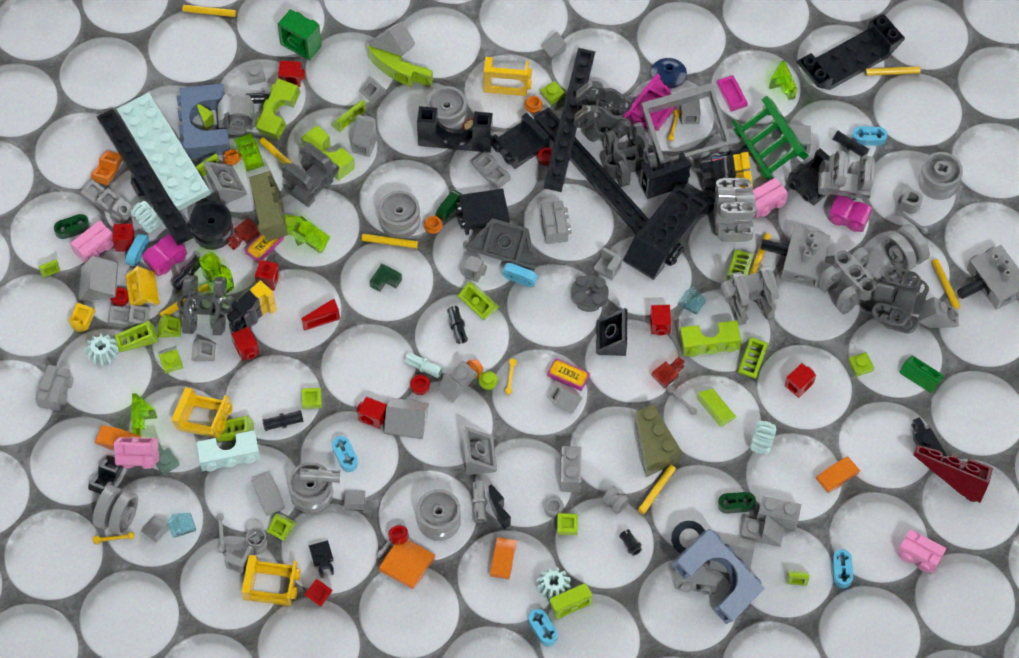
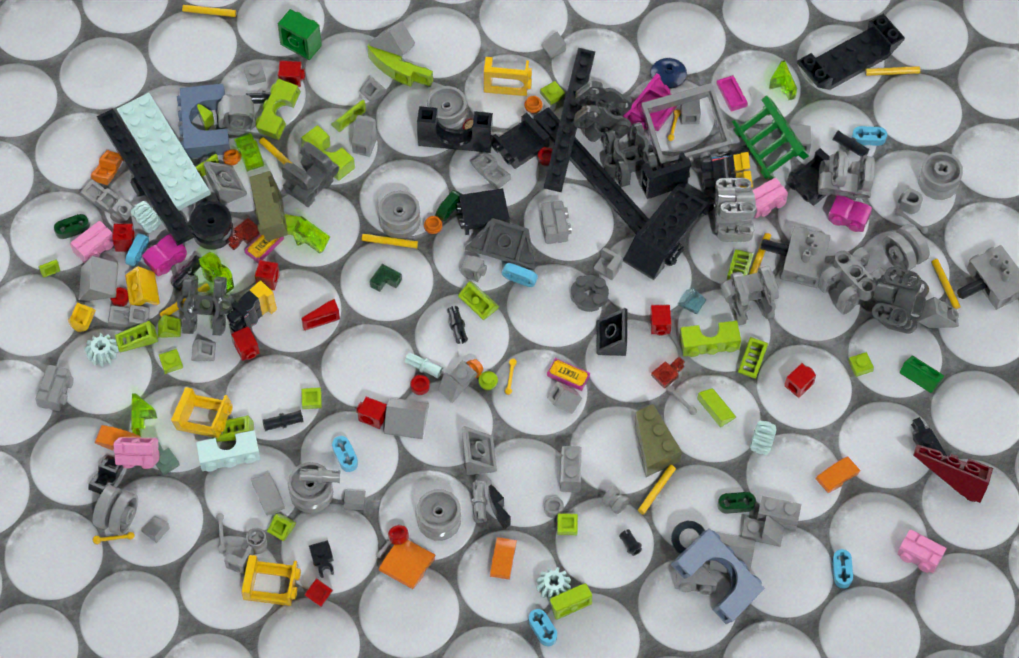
(181, 524): clear light blue slope -> none
(798, 577): lime slope -> none

